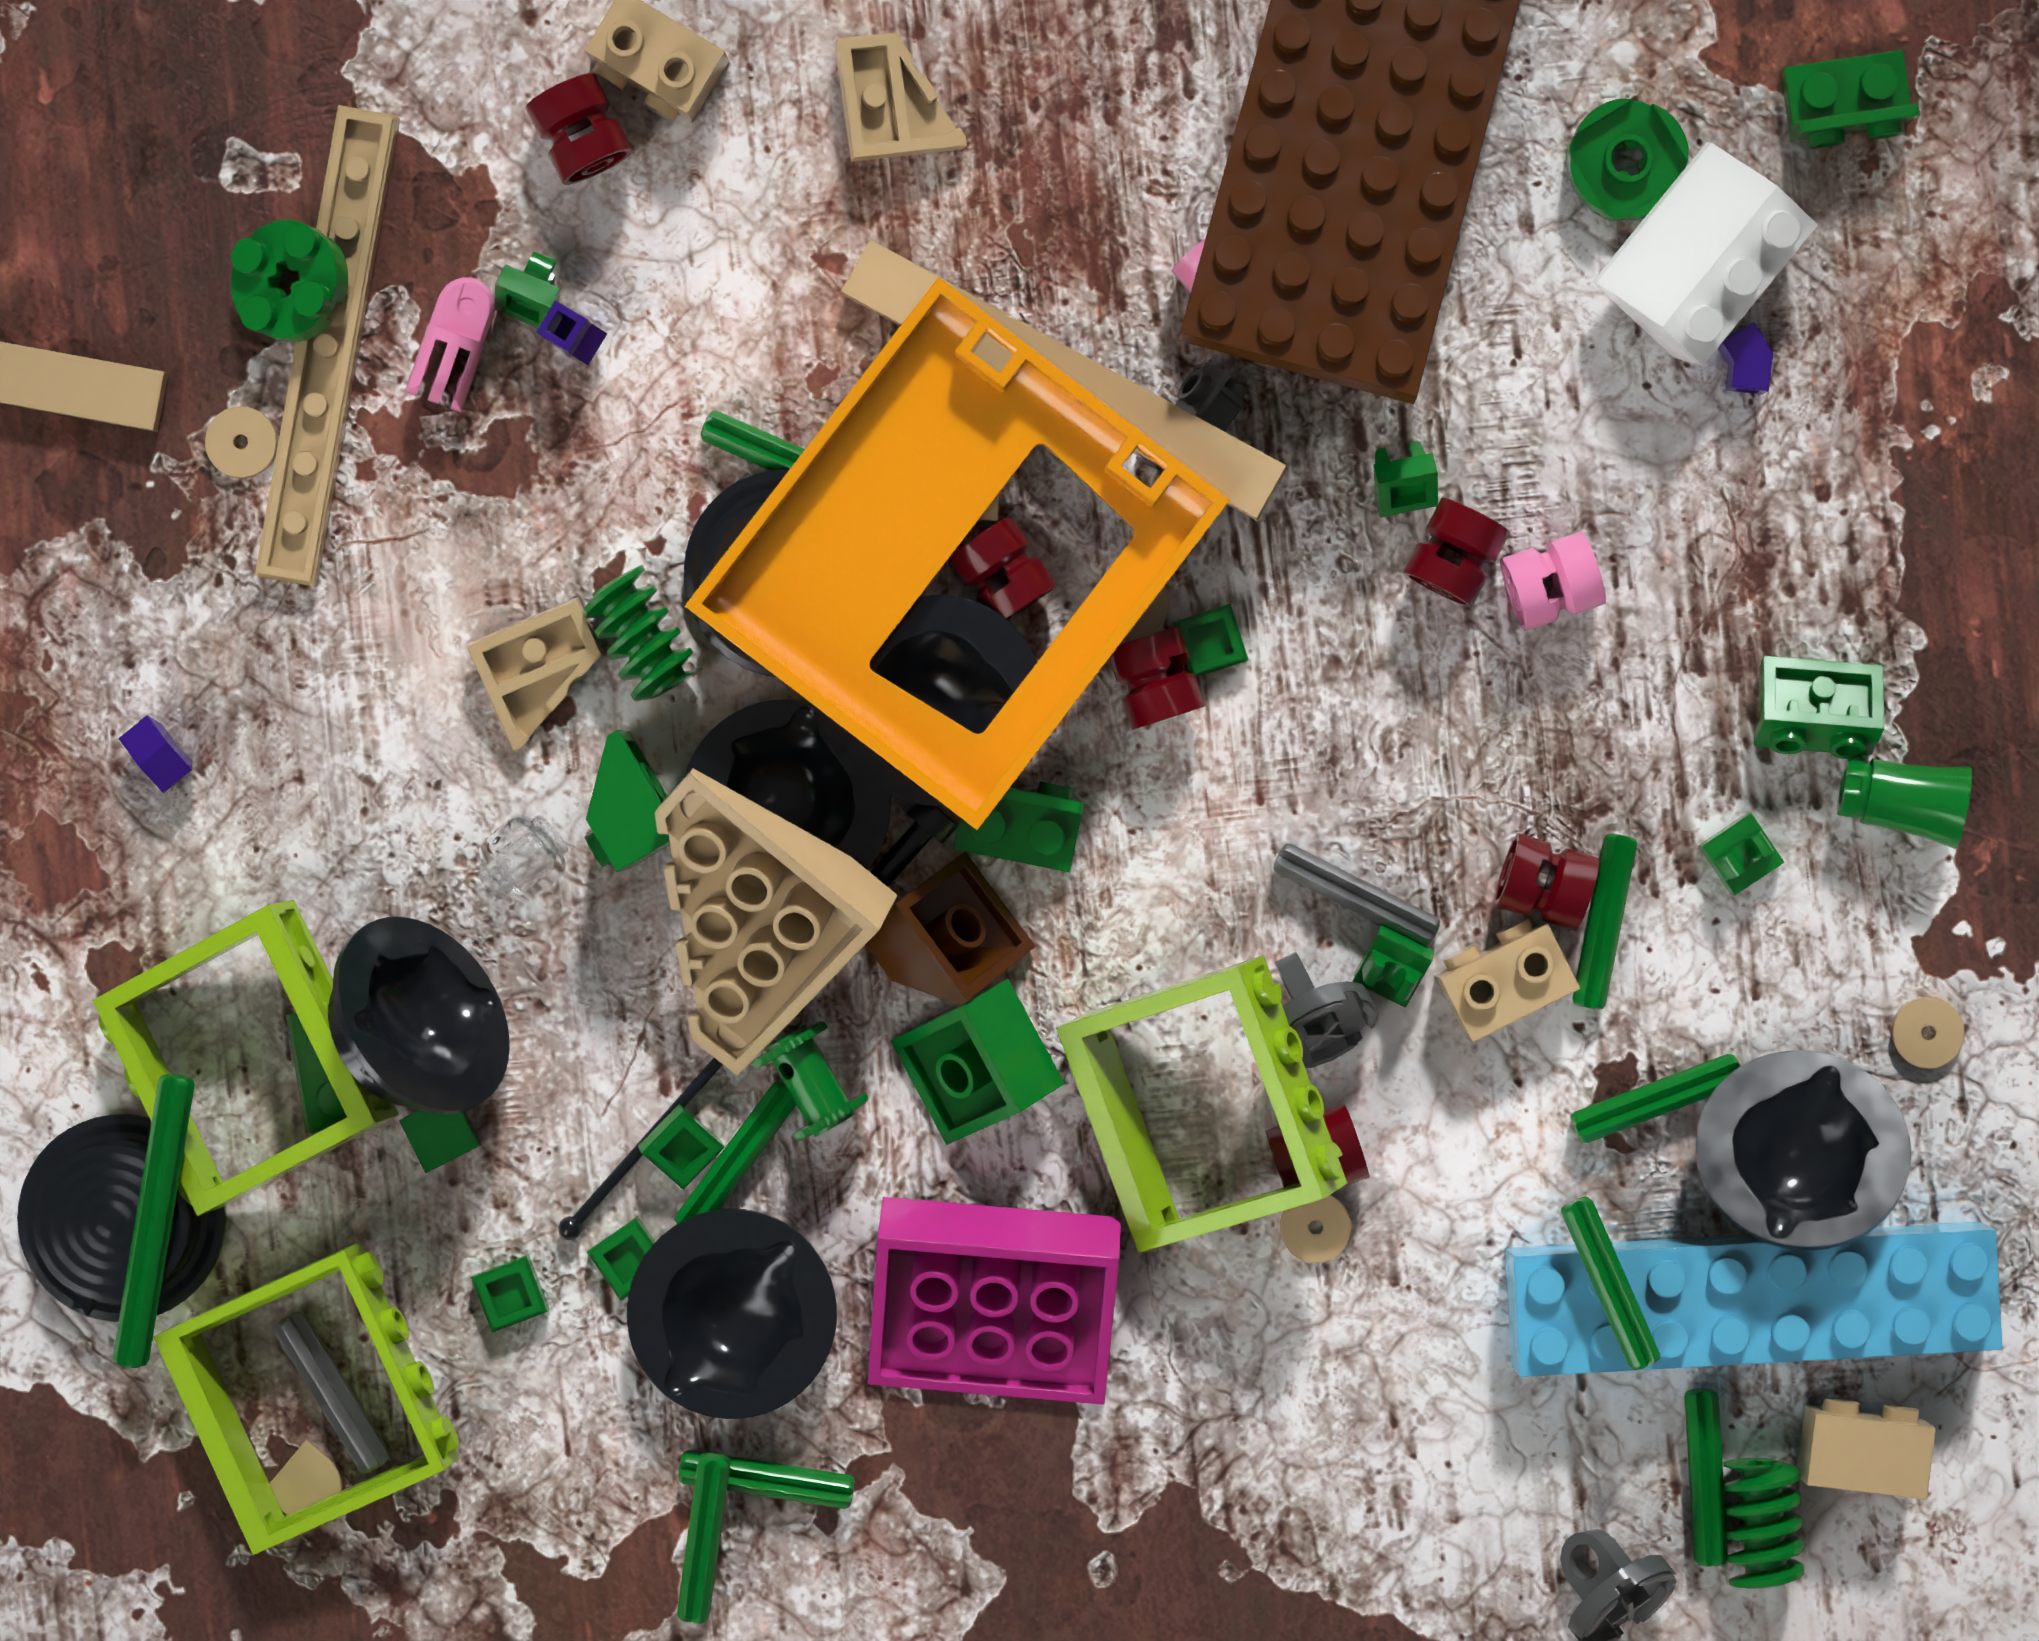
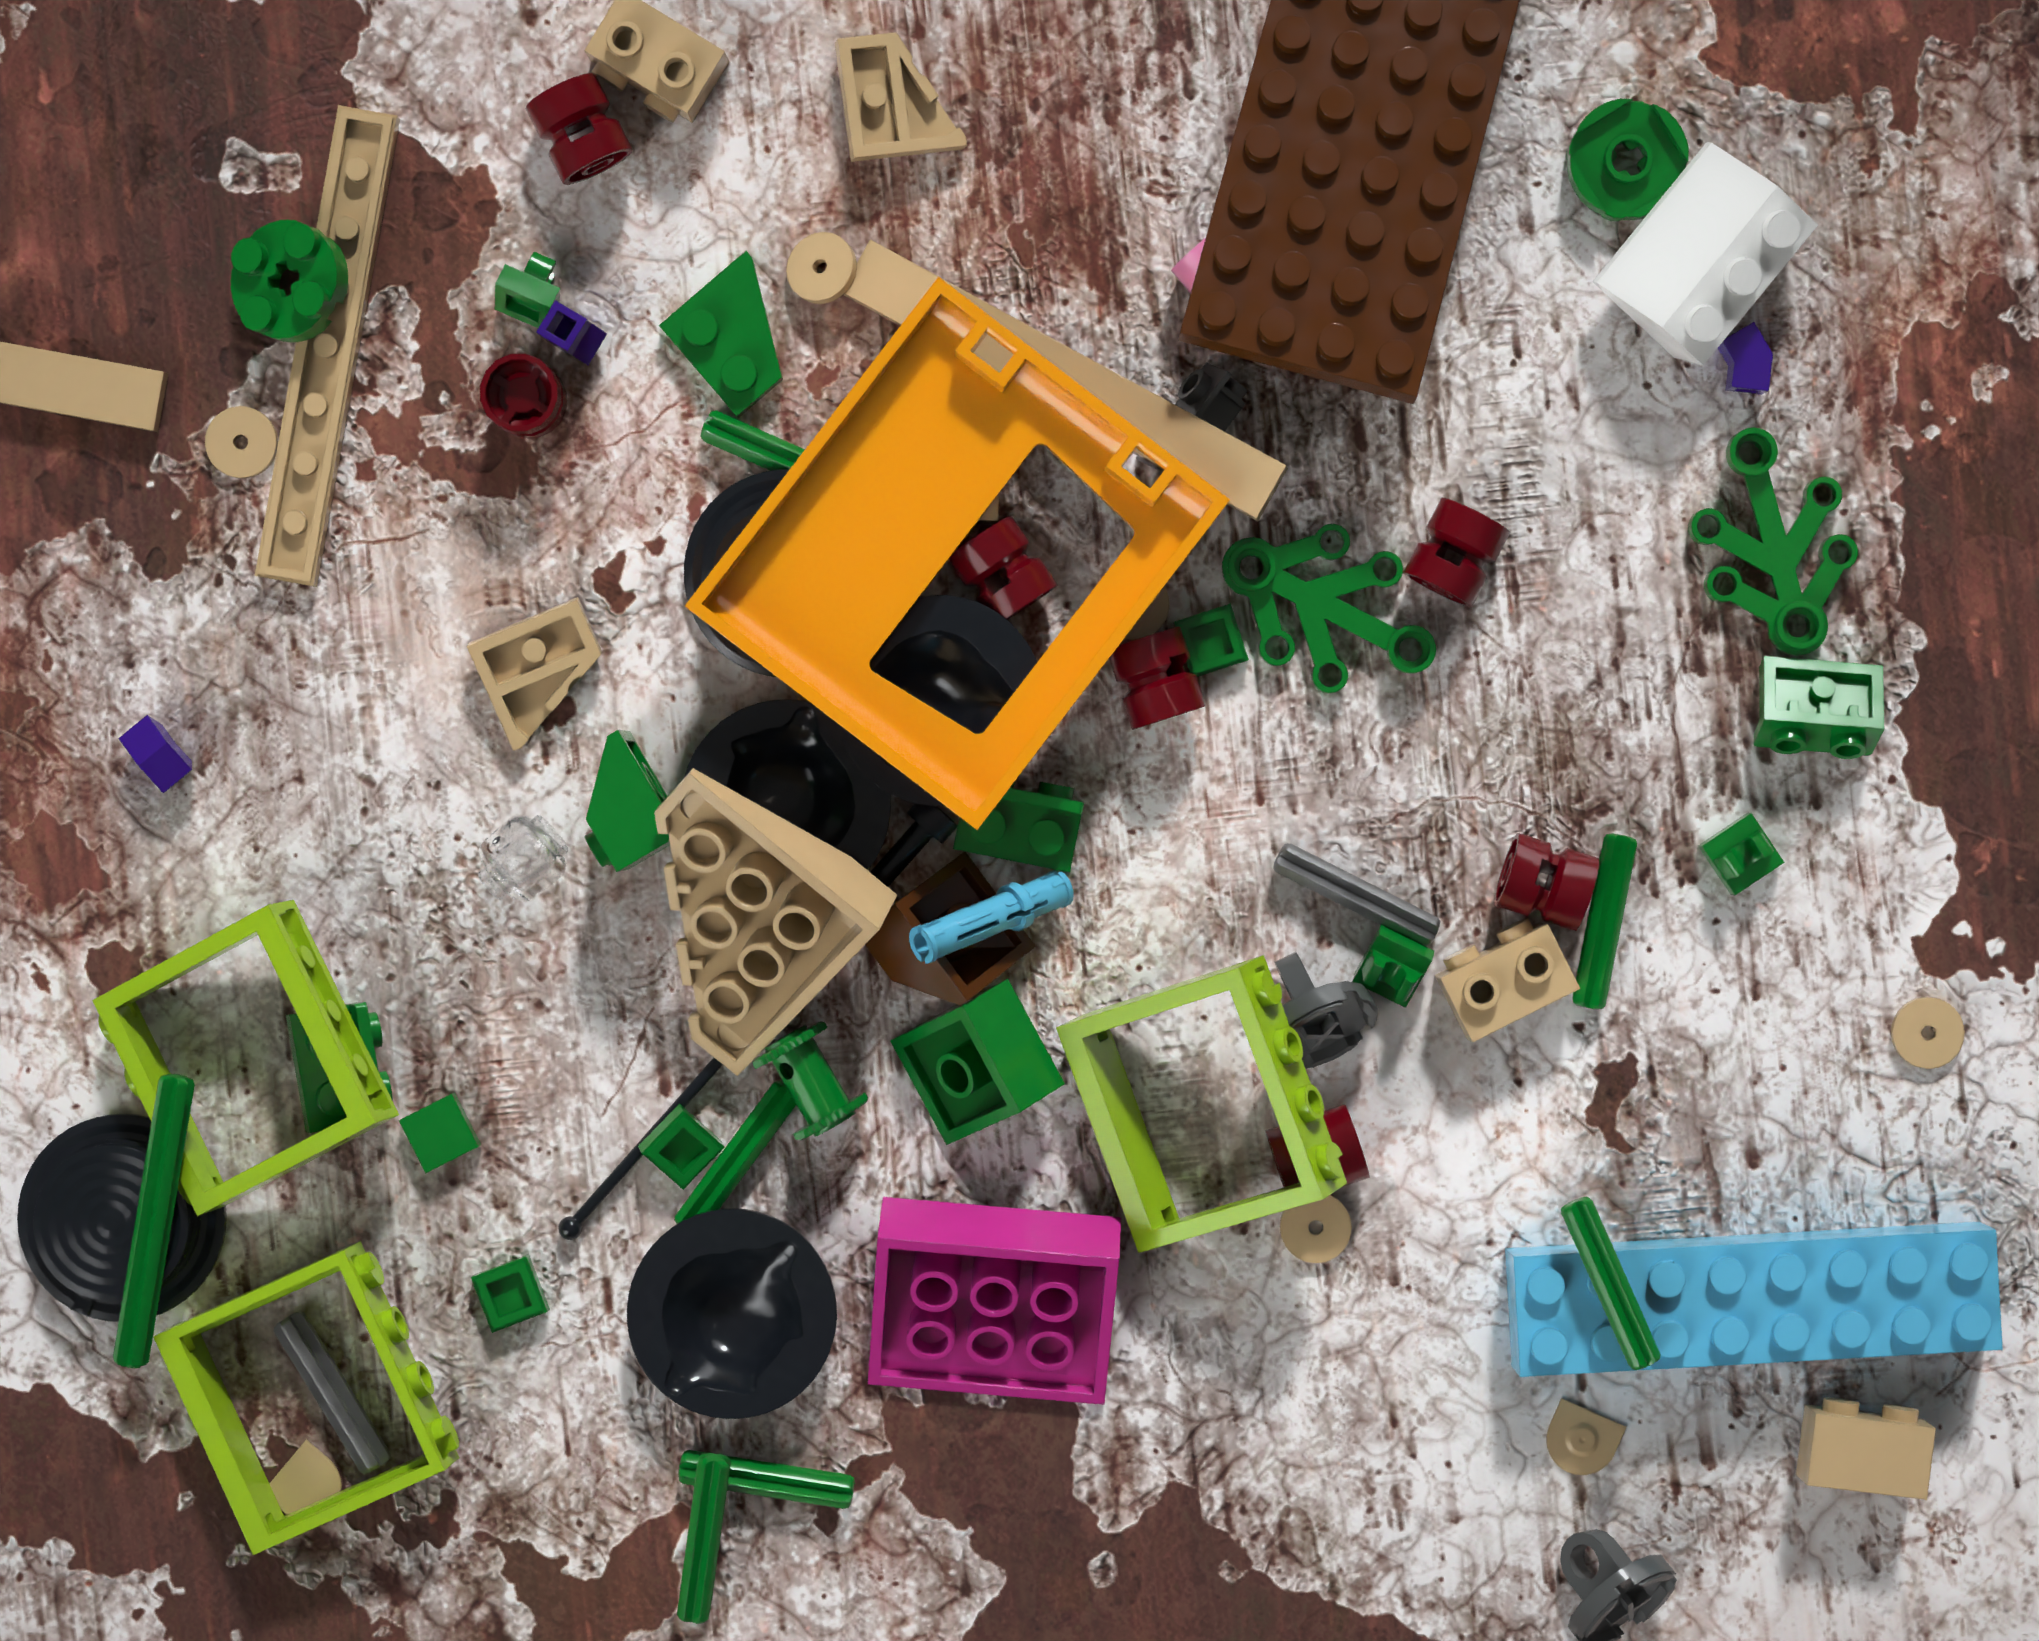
(417, 1017): black piece -> none
(462, 323): bright pink arm -> none
(523, 396): none -> dark red wheel
(621, 1254): green tile -> none
(639, 636): green piece -> none
(729, 336): none -> green wing
(839, 272): none -> tan wheel
(1011, 908): none -> medium azure pin
(1318, 602): none -> green plant
(1406, 482): green tile -> none
(1573, 575): bright pink wheel -> none
(1582, 1439): none -> tan piece
(1652, 1099): green axle -> none
(1706, 1477): green axle -> none
(1765, 1523): green piece -> none
(1777, 552): none -> green plant
(1803, 1150): black piece -> none
(1848, 97): green bracket -> none
(1907, 798): green plant -> none

